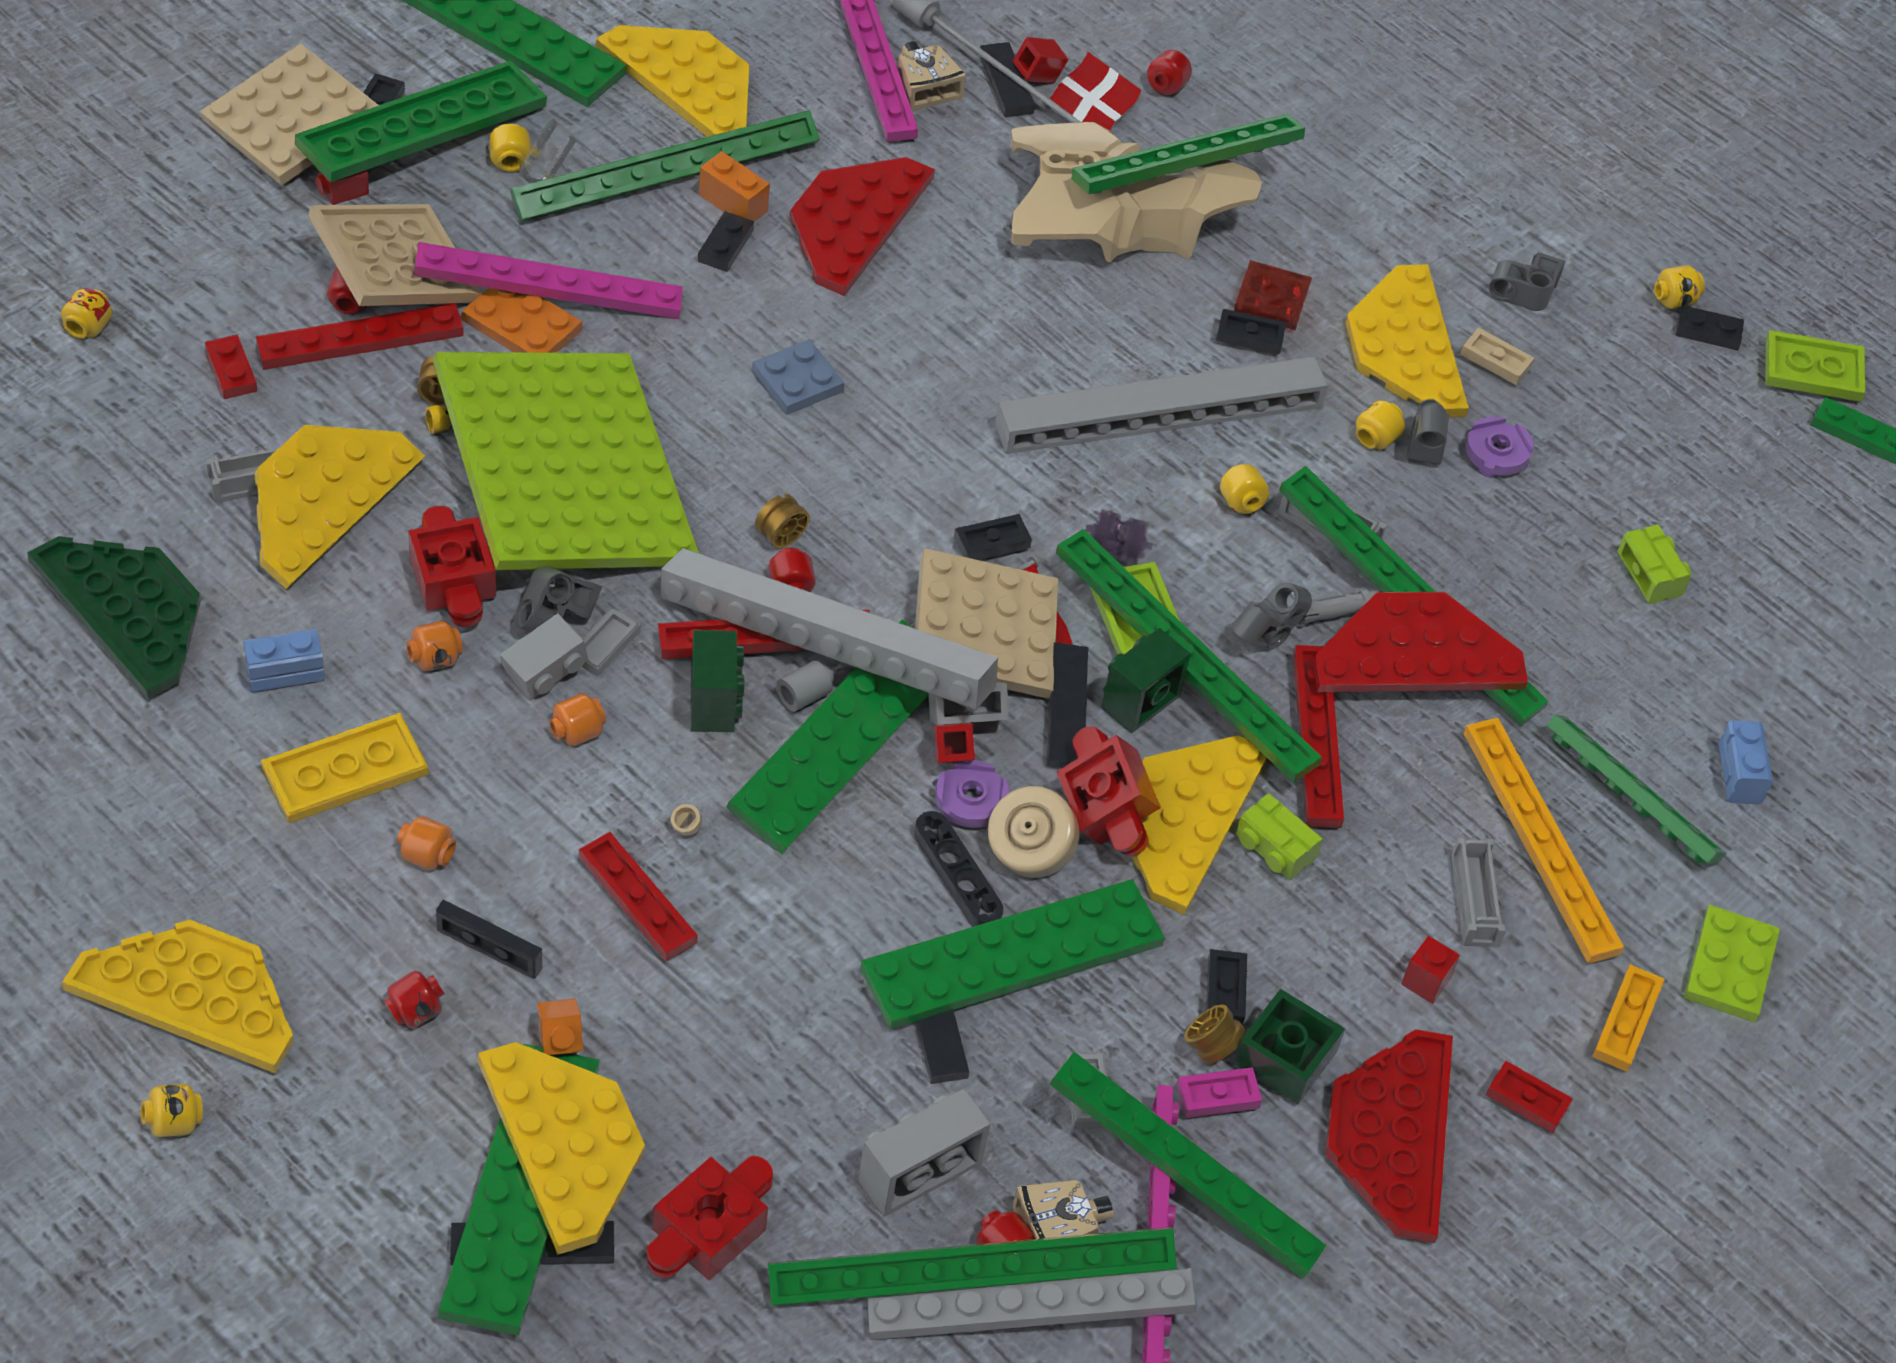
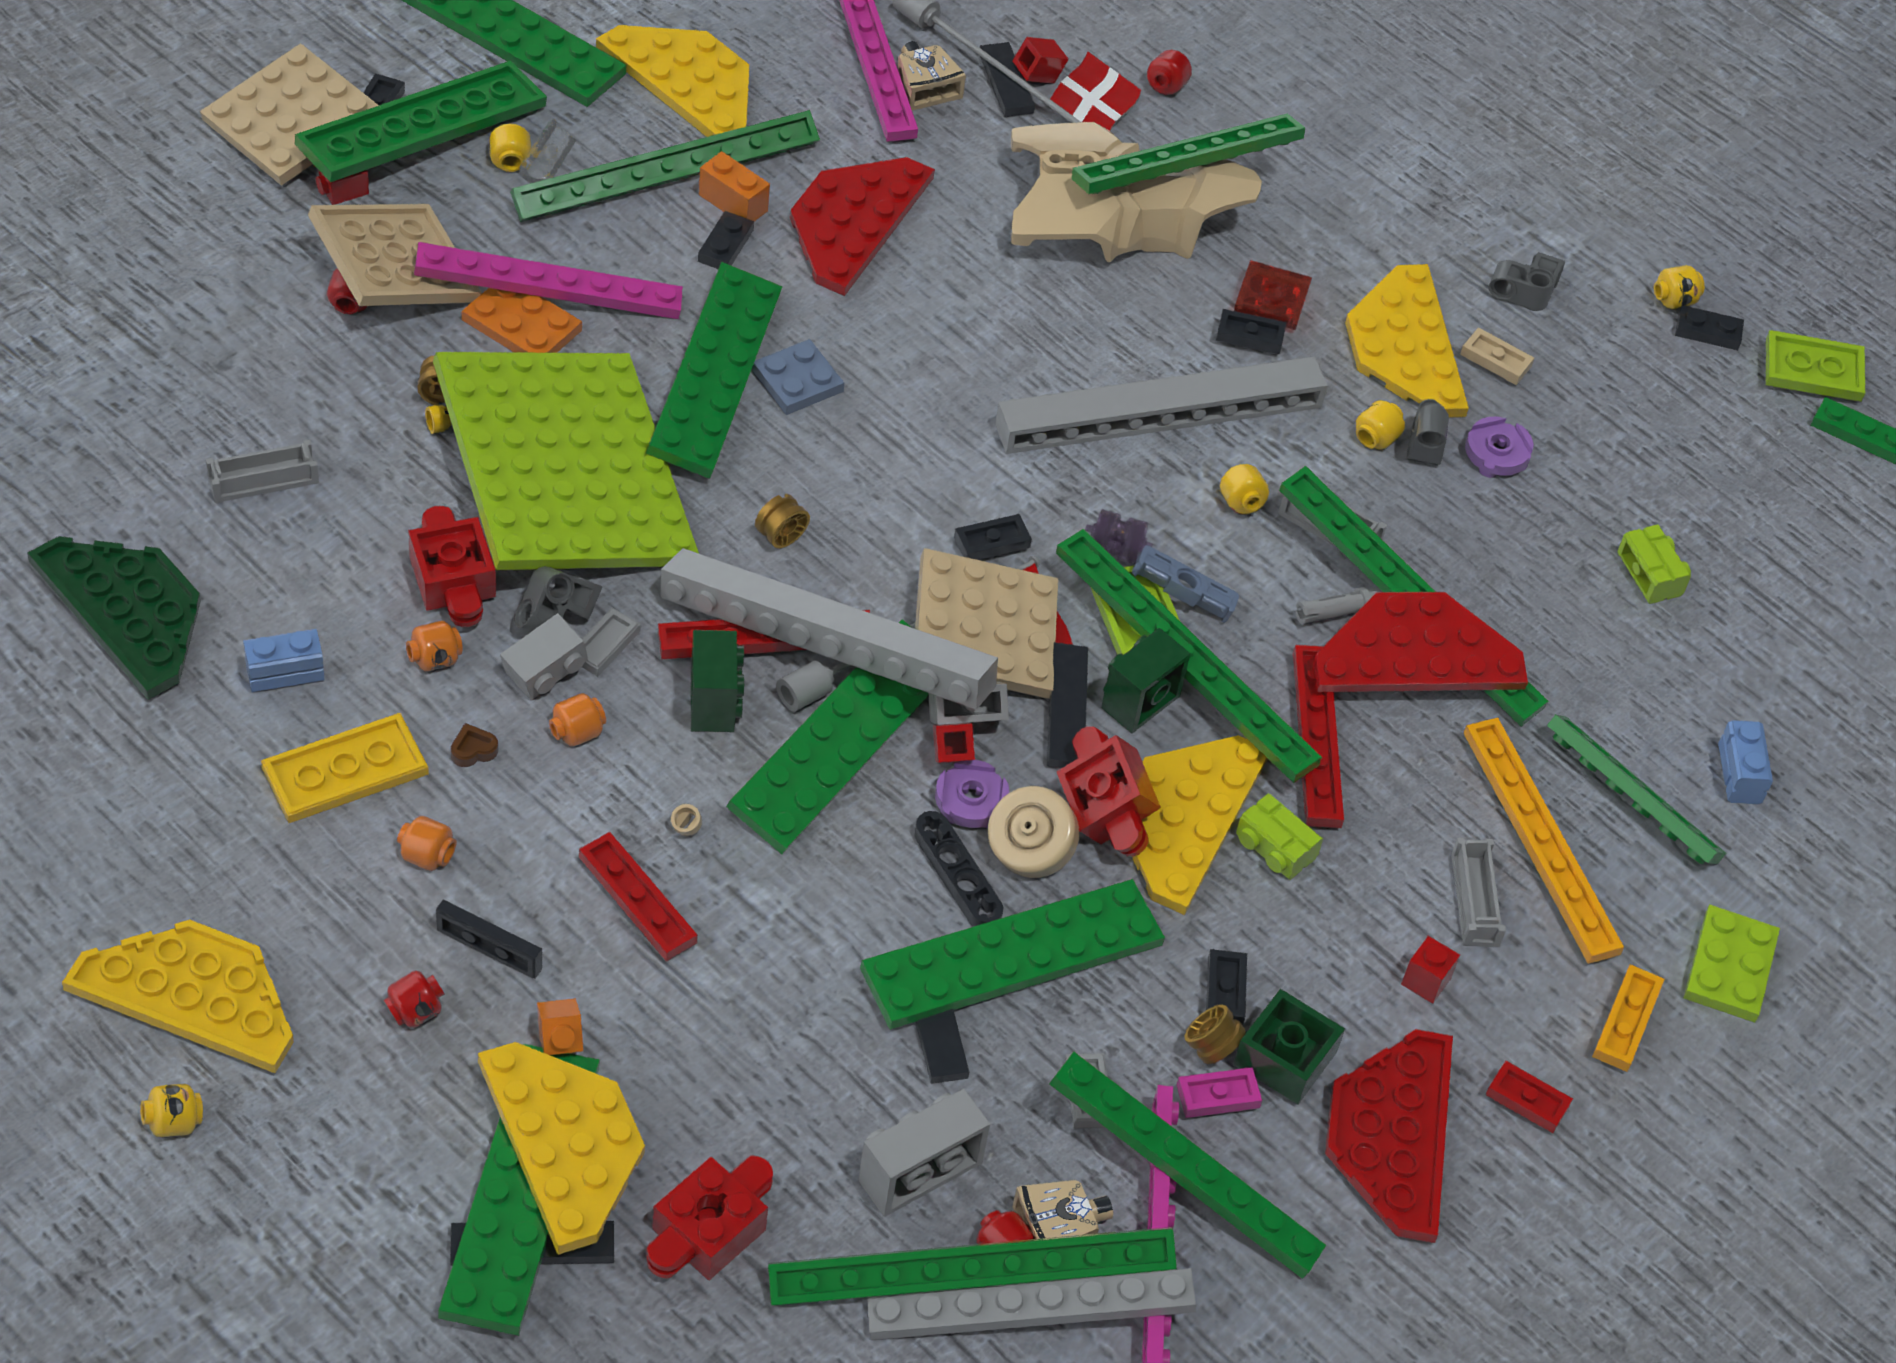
(86, 313): yellow head -> none
(230, 366): red plate -> none
(321, 488): yellow plate -> none
(359, 336): red plate -> none
(472, 746): none -> reddish brown tile
(714, 370): none -> green plate
(793, 568): red head -> none
(1204, 592): none -> sand blue piece
(1272, 620): dark grey piece -> none

